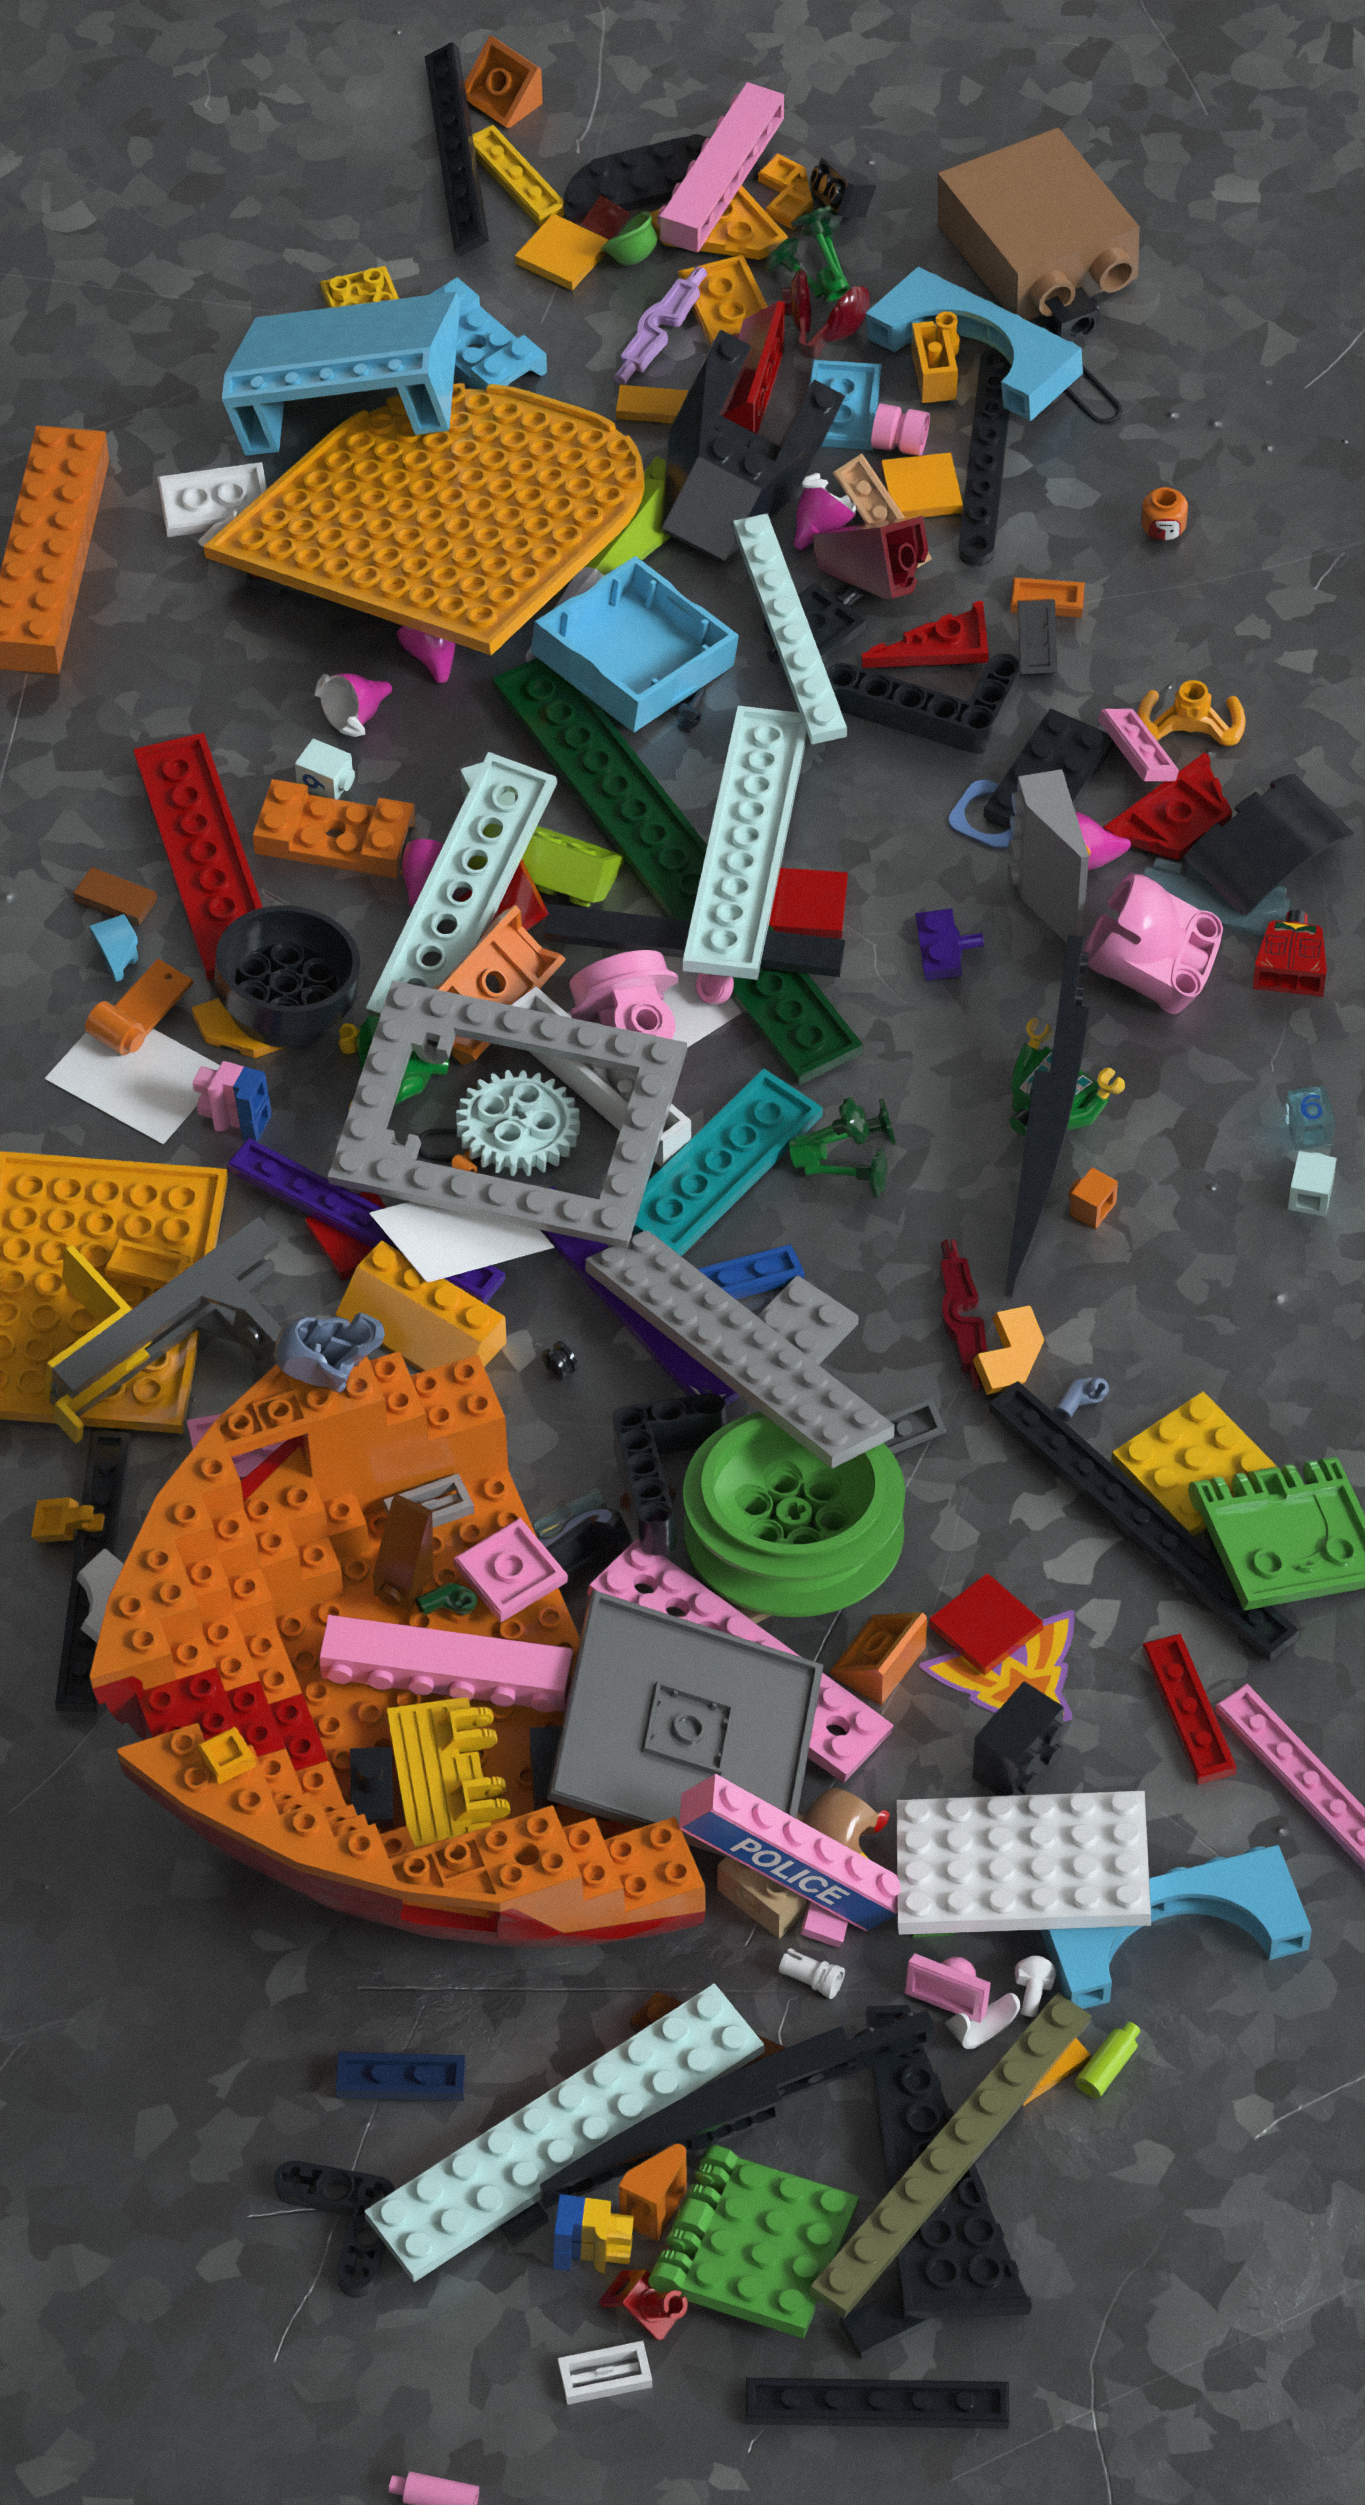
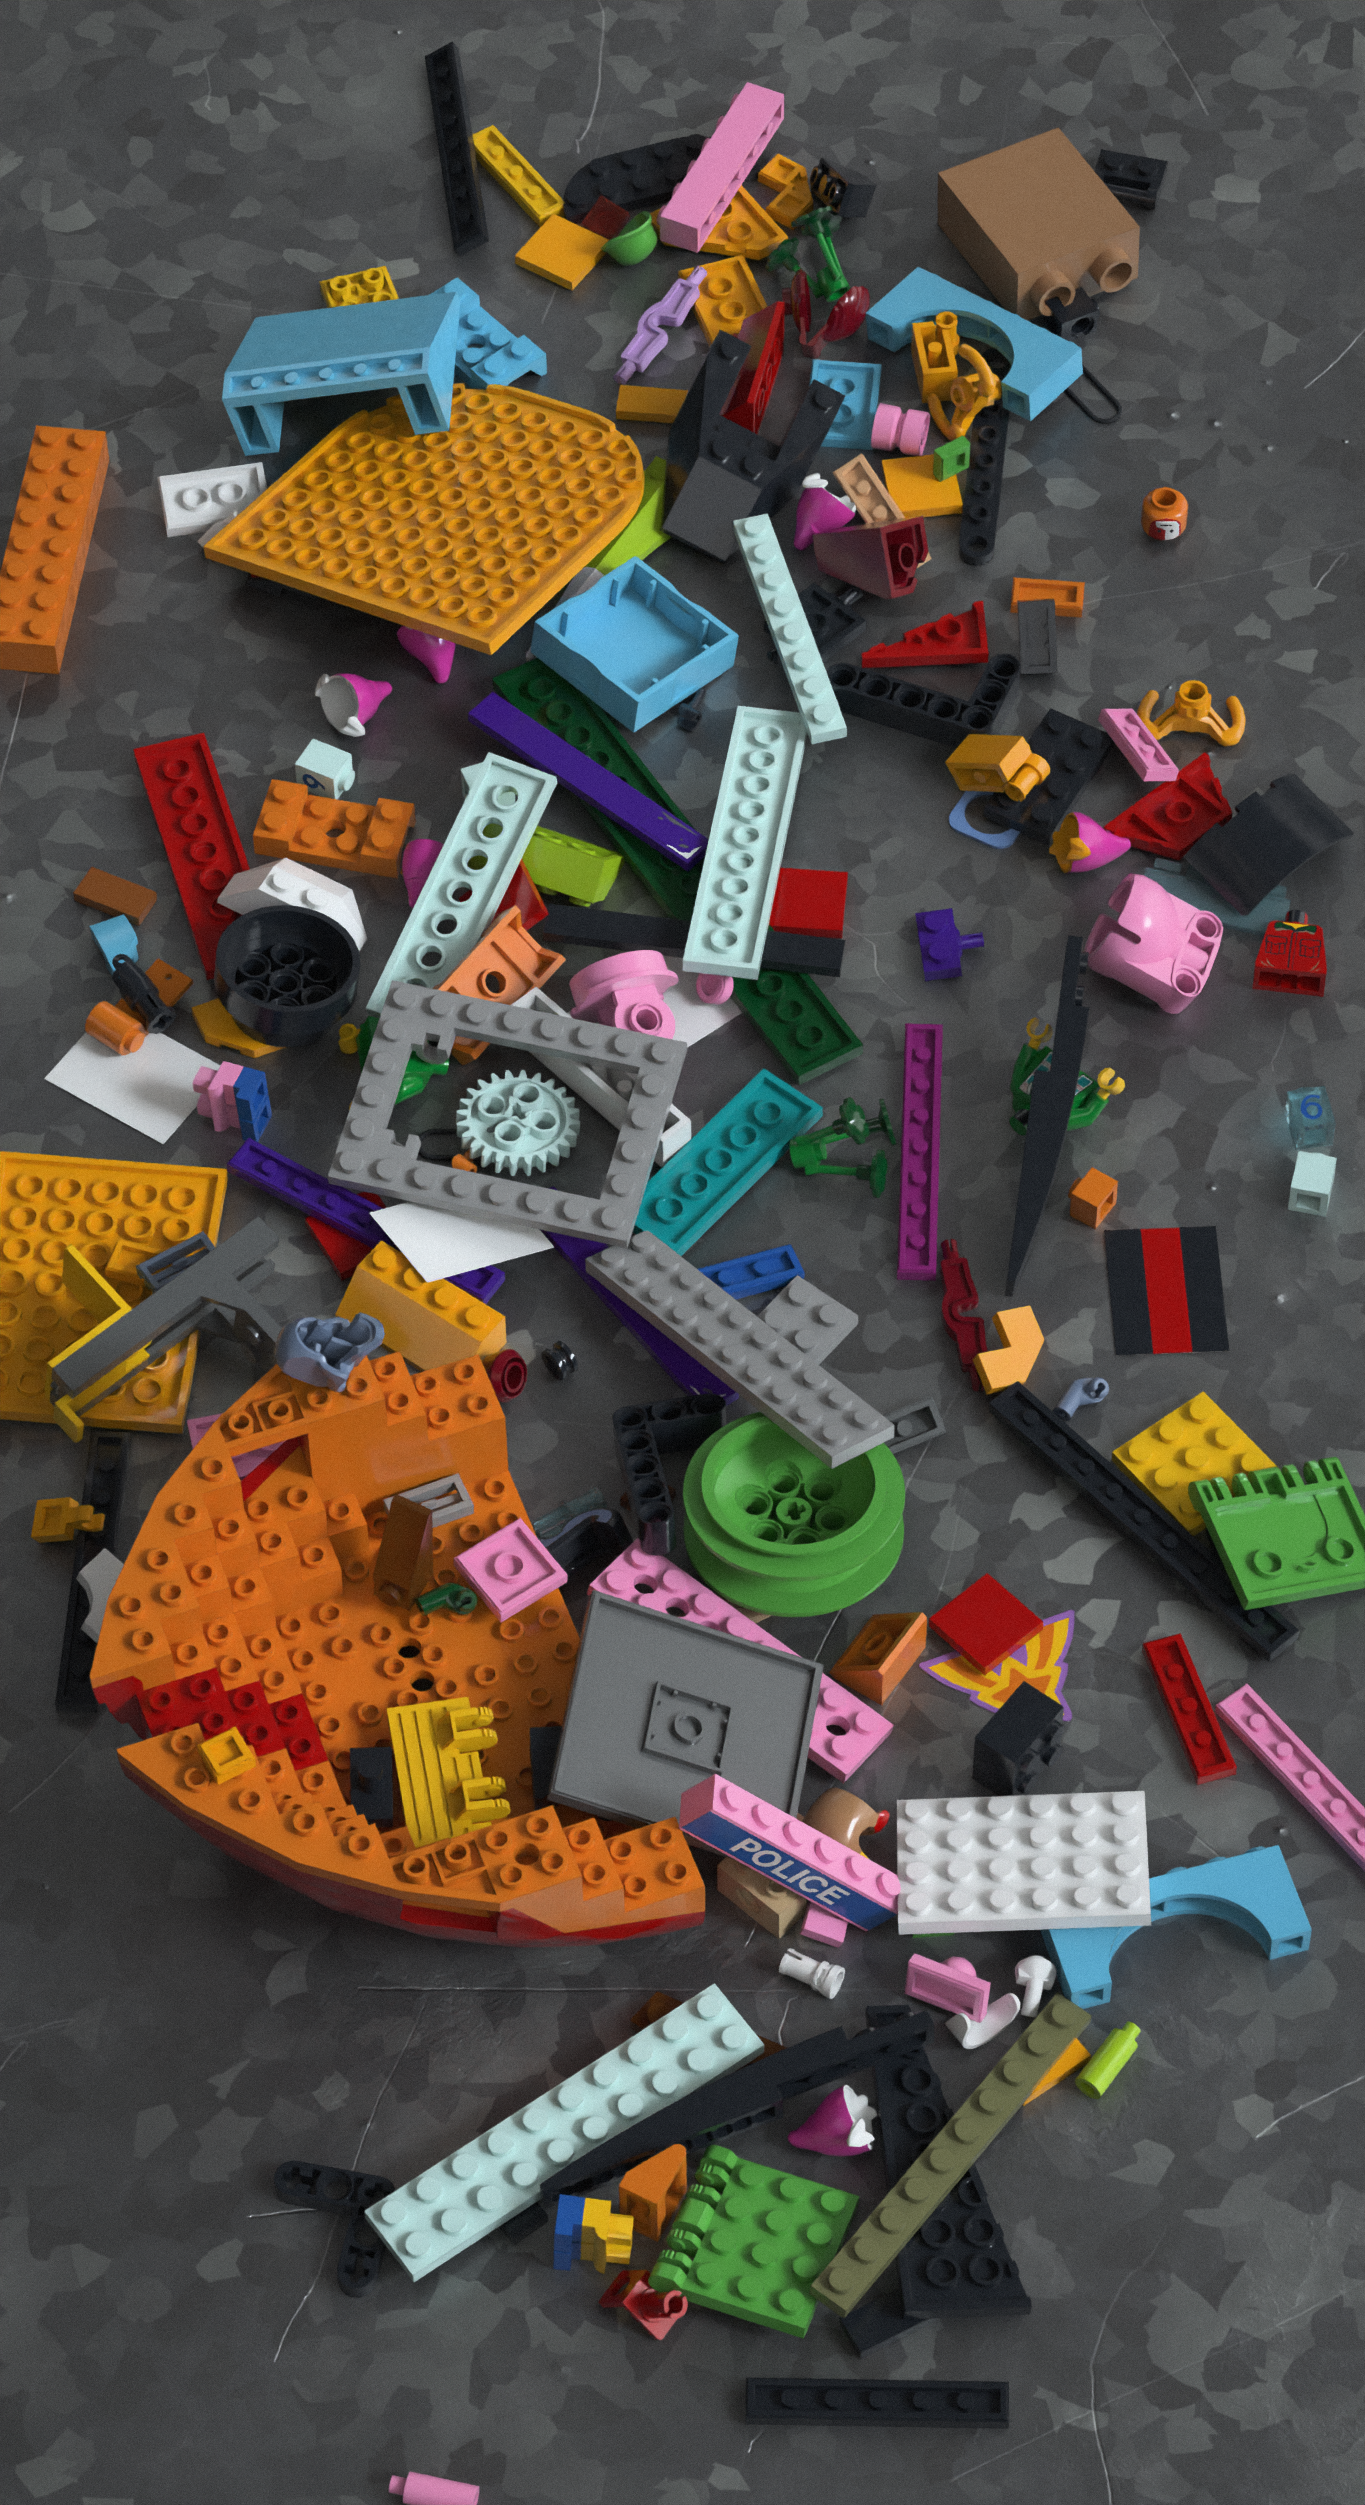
(142, 995): none -> black piece
(175, 1256): none -> sand blue tile
(294, 885): none -> white wedge
(400, 2076): dark blue plate -> none
(446, 1663): bright pink brick -> none
(504, 83): orange slope -> none
(506, 1373): none -> dark red cone
(590, 781): none -> dark purple tile
(606, 2388): white tile -> none
(838, 2126): none -> dark pink hat
(920, 1152): none -> magenta tile
(951, 458): none -> bright green tile
(969, 395): none -> light orange piece
(997, 765): none -> light orange hinge
(1049, 852): light grey slope -> none
(1132, 176): none -> black plate
(1166, 1290): none -> black sticker

